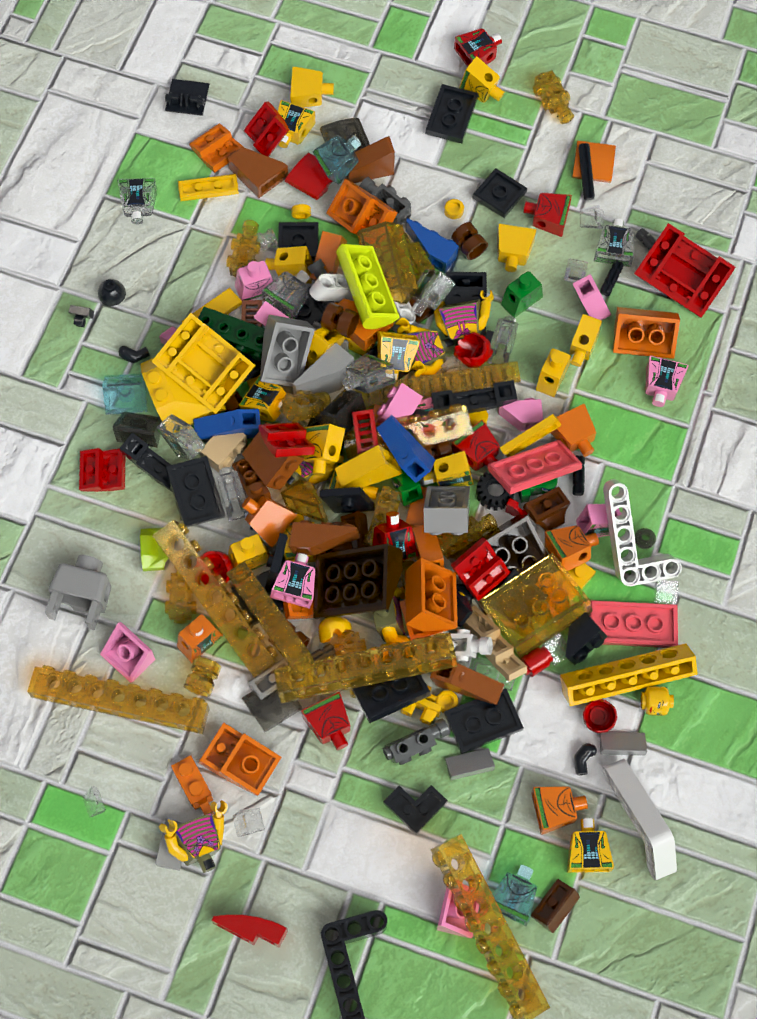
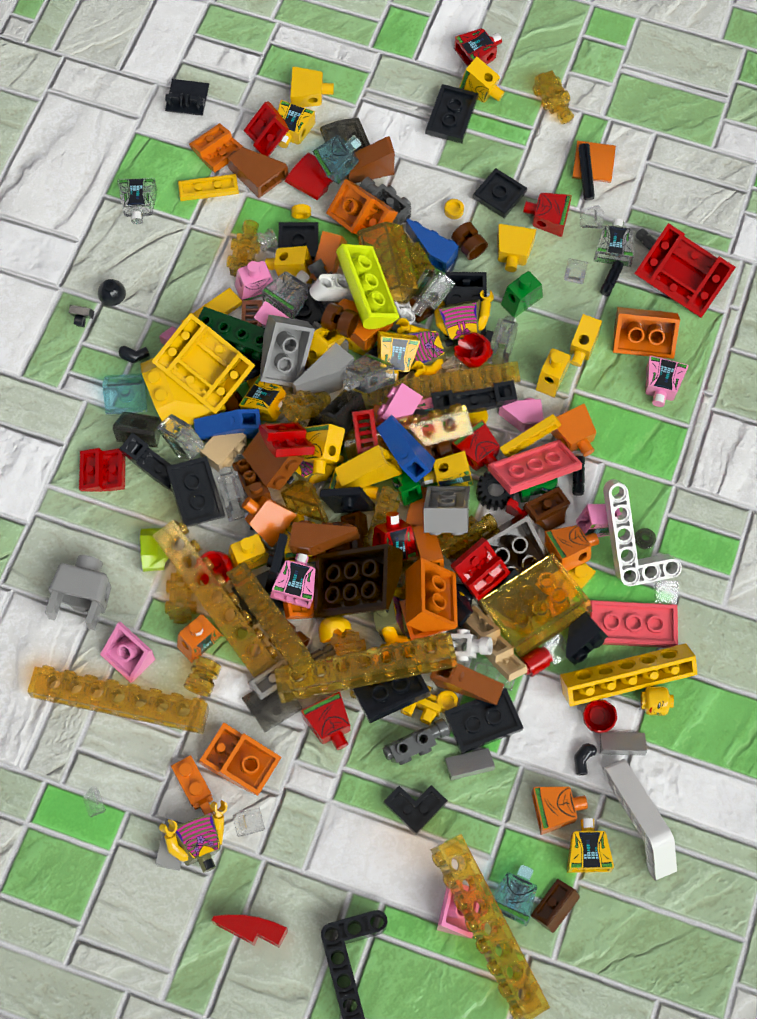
(591, 298): bright pink slope -> none

